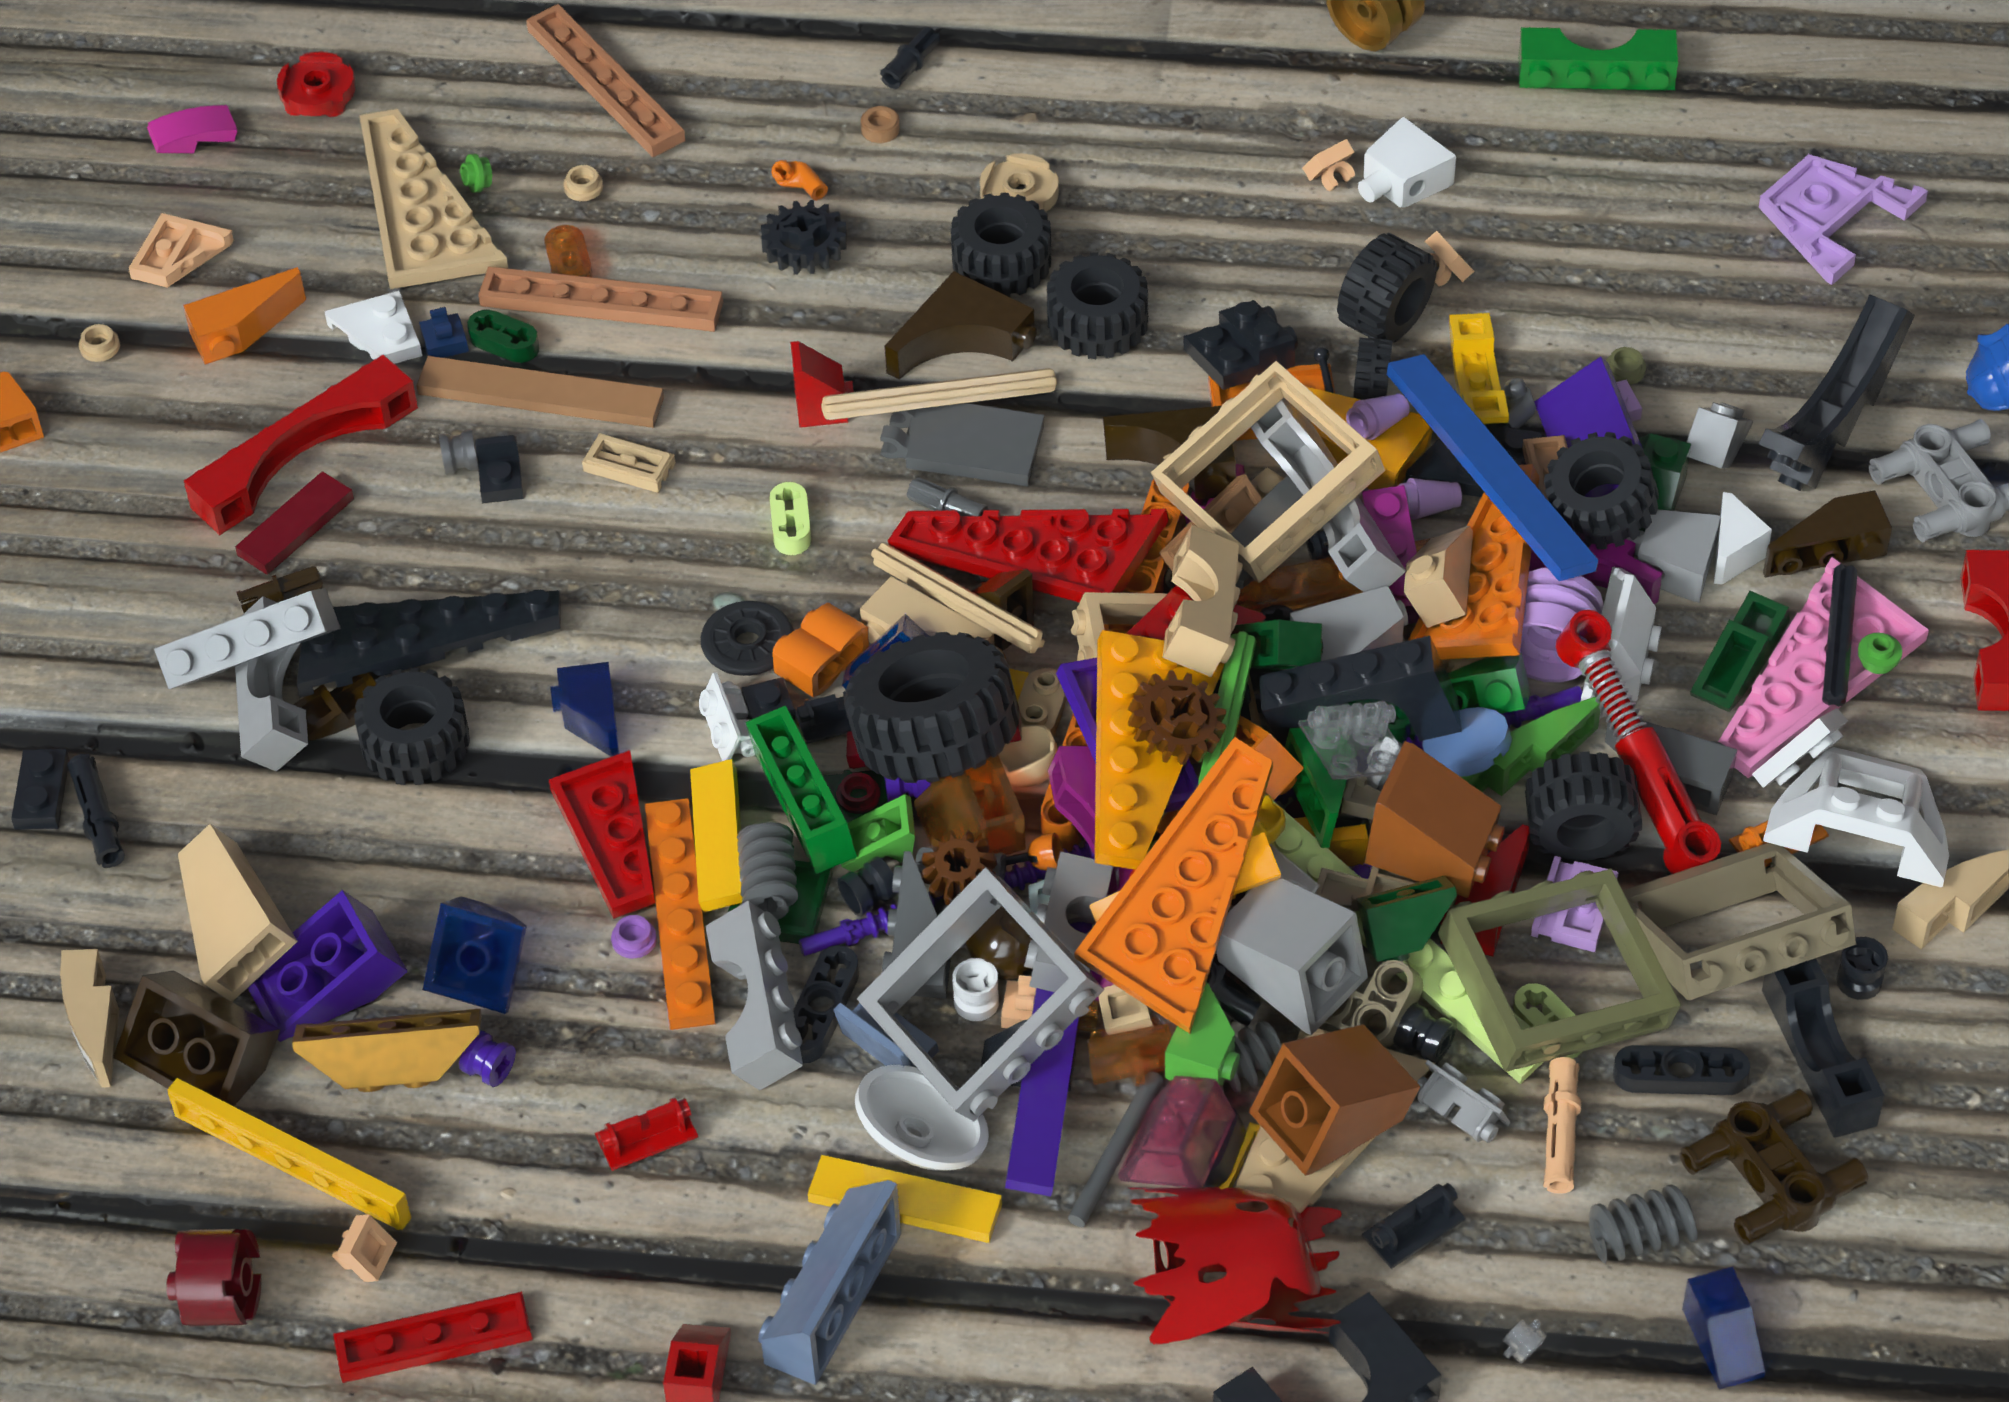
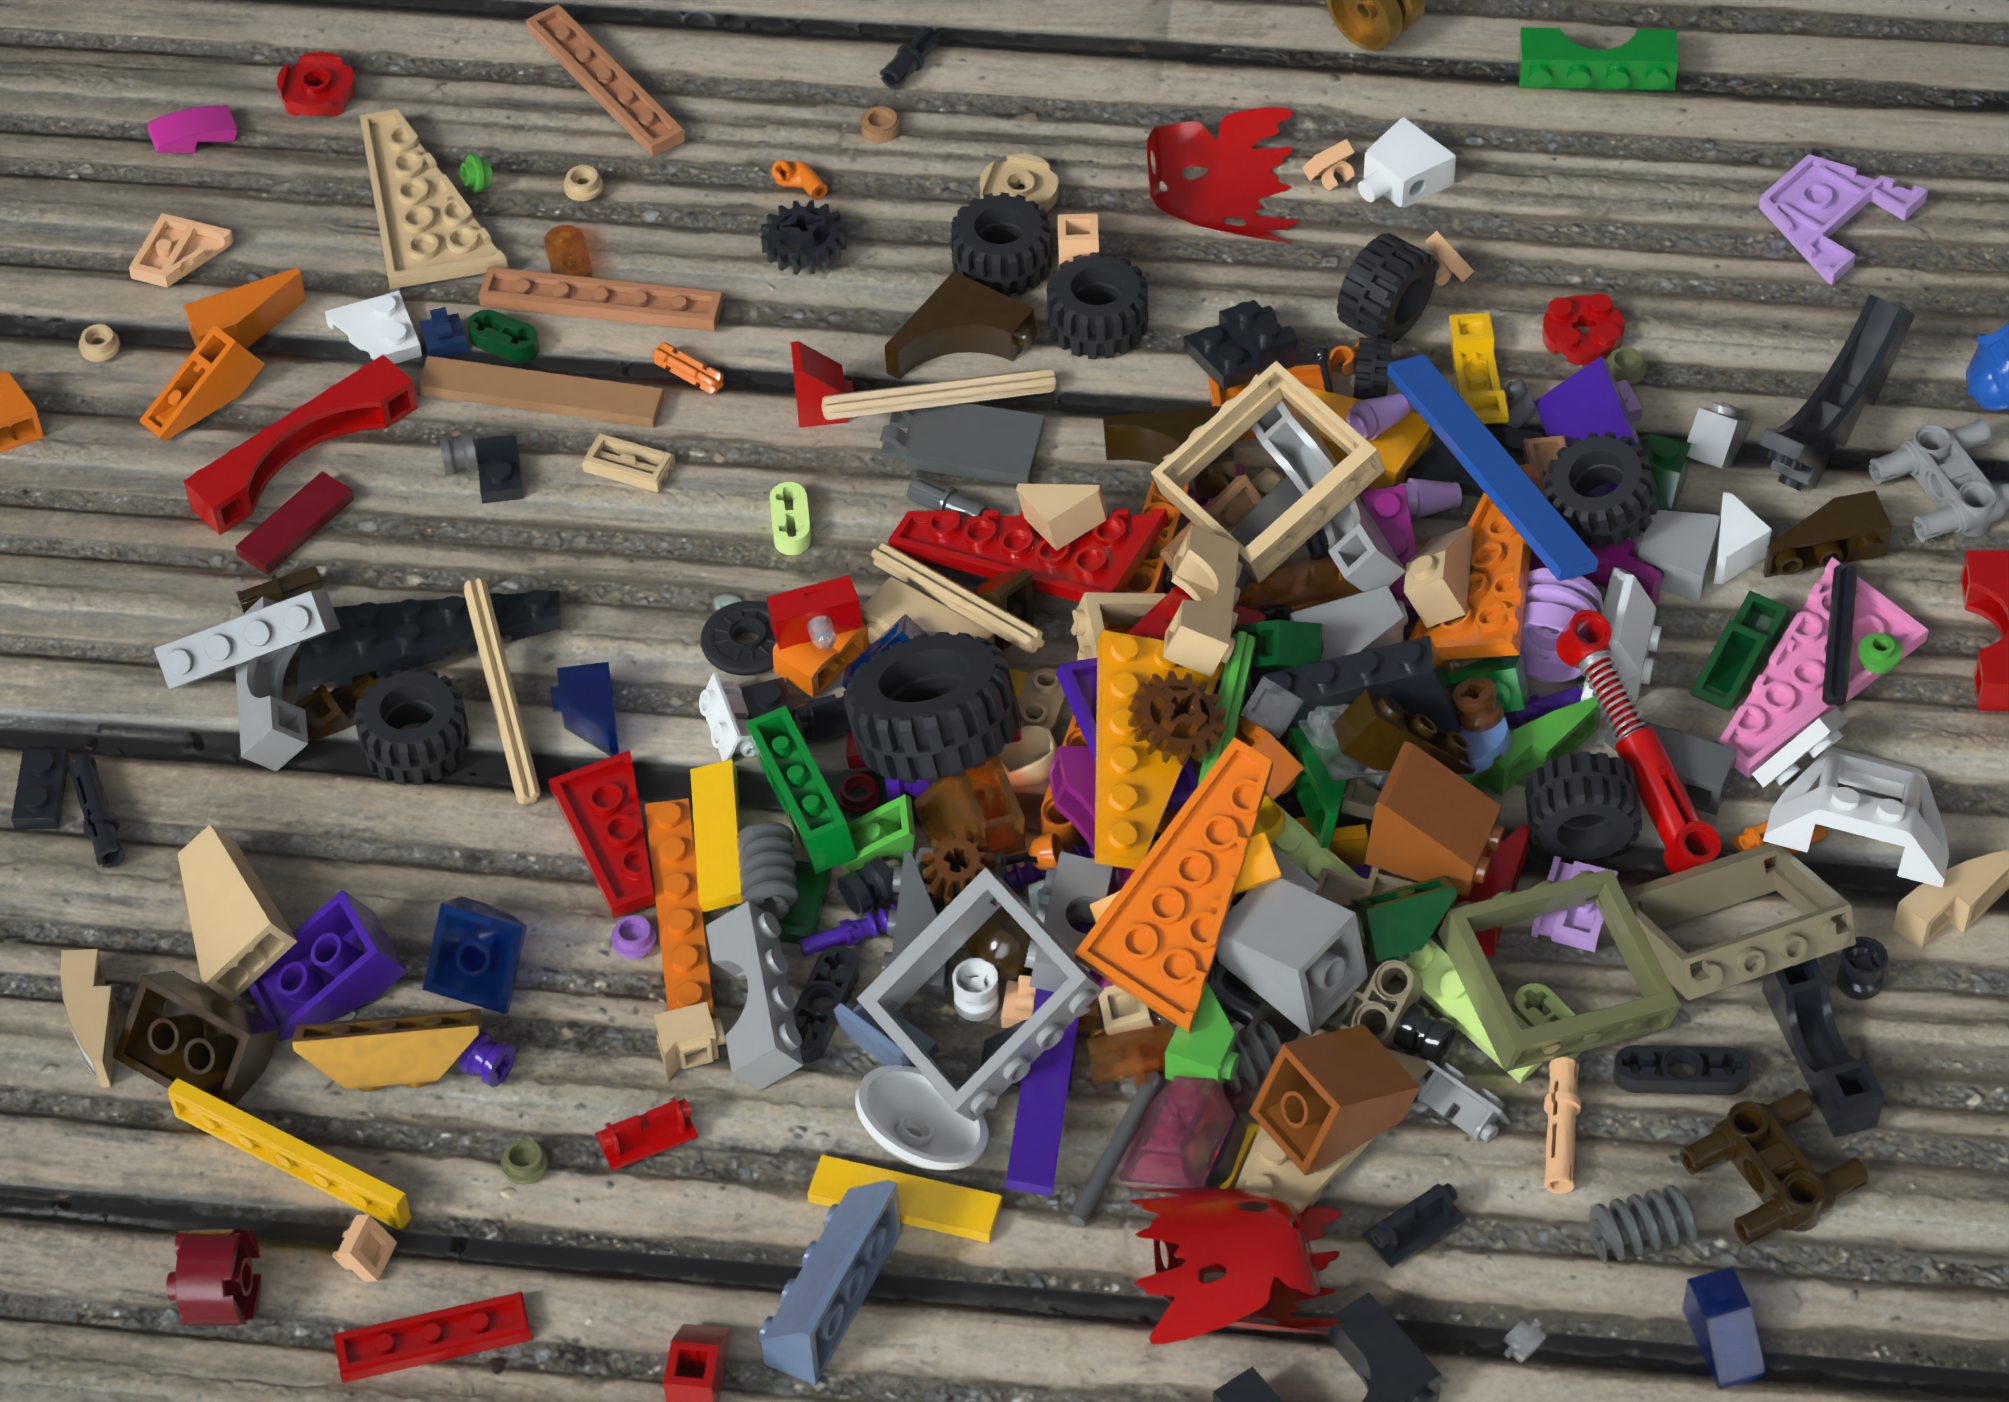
(205, 382): none -> orange slope
(502, 692): none -> tan axle
(524, 1162): none -> olive plate
(688, 368): none -> orange axle
(688, 1037): none -> tan window
(815, 613): none -> red piece
(1062, 510): none -> tan slope
(1077, 235): none -> light nougat brick
(1234, 174): none -> red piece
(1271, 707): none -> clear tile
(1346, 355): none -> orange hand
(1377, 726): none -> dark brown slope
(1477, 704): none -> reddish brown wheel
(1594, 312): none -> red plate

